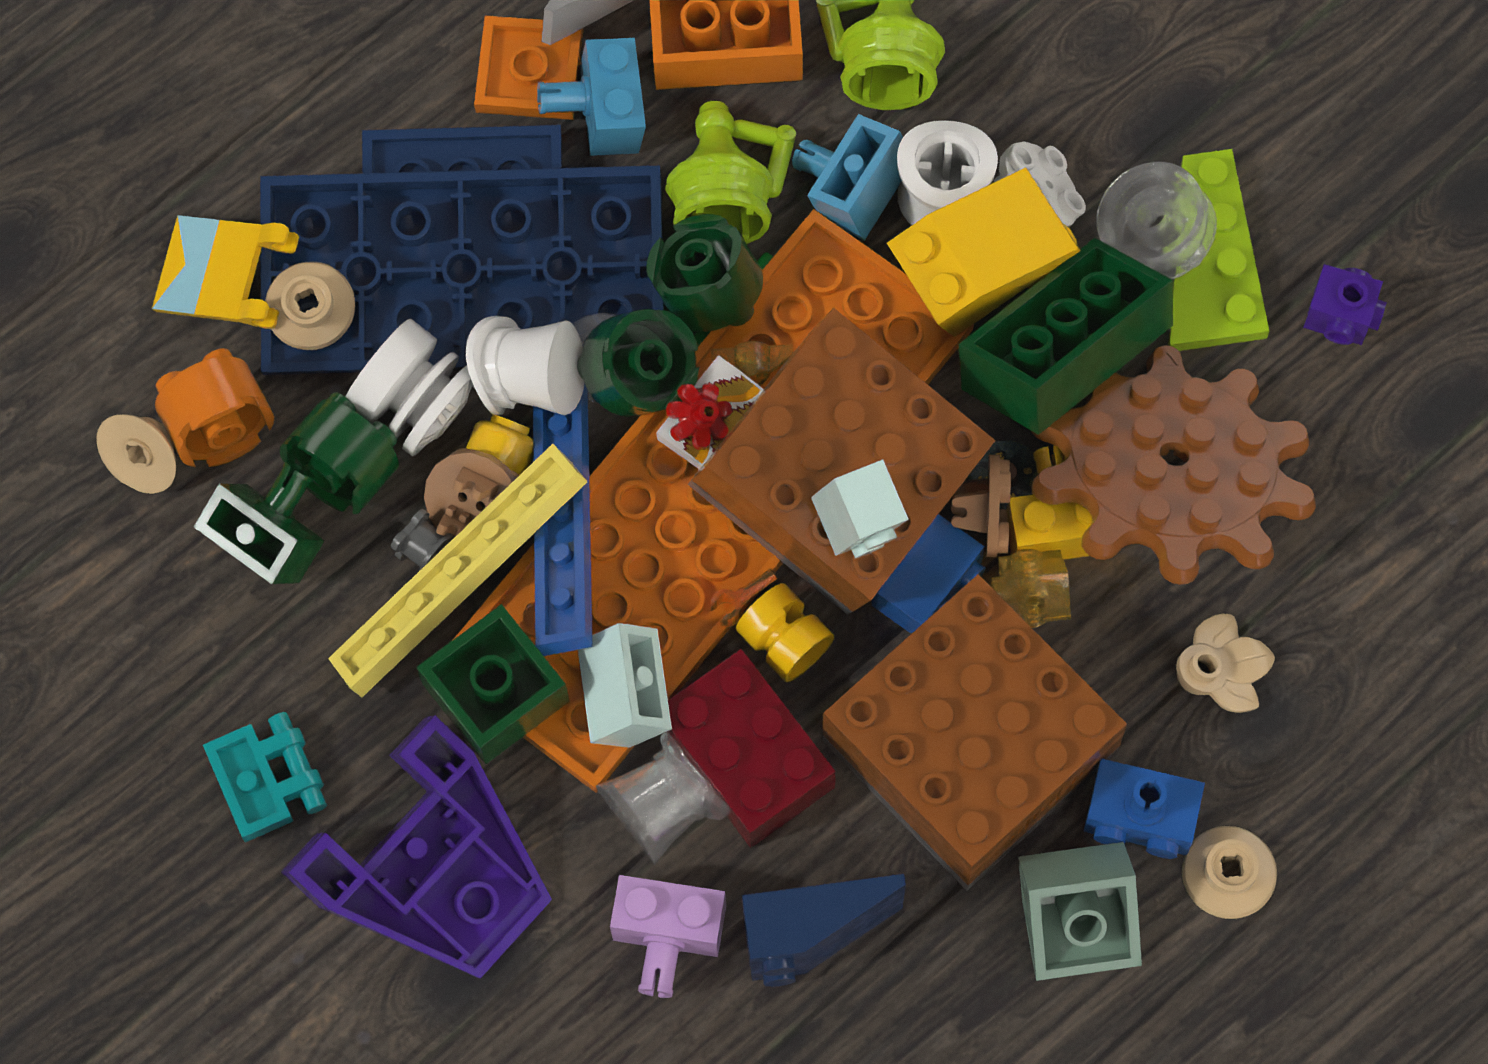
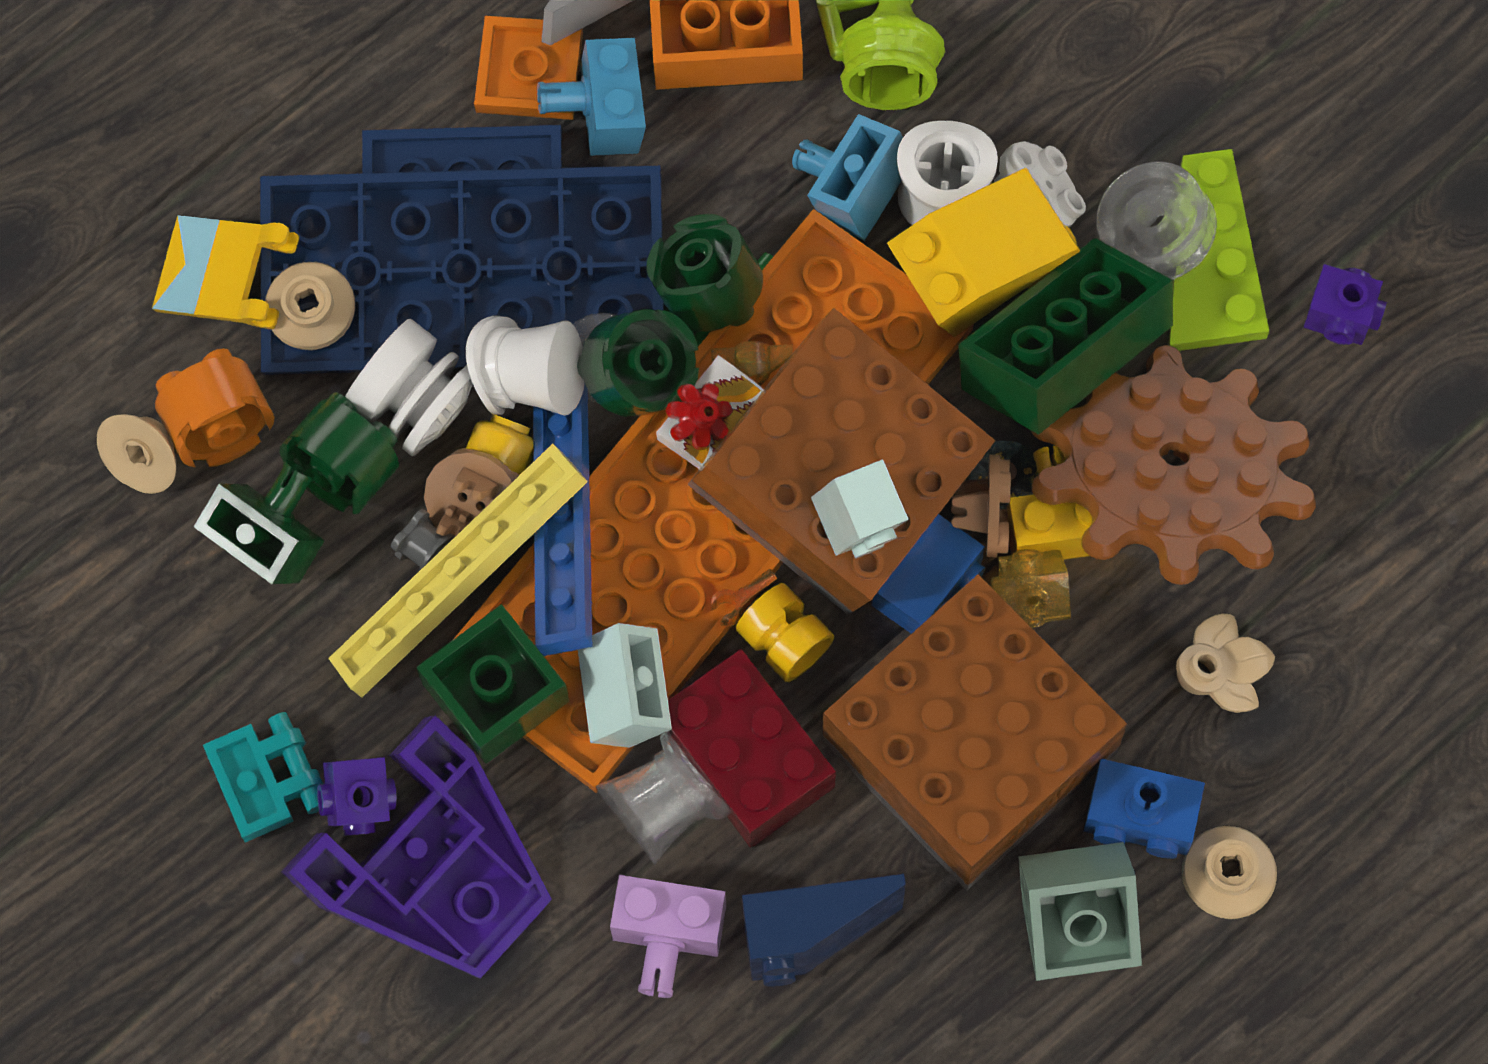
(376, 793): none -> dark purple brick
(725, 179): lime piece -> none

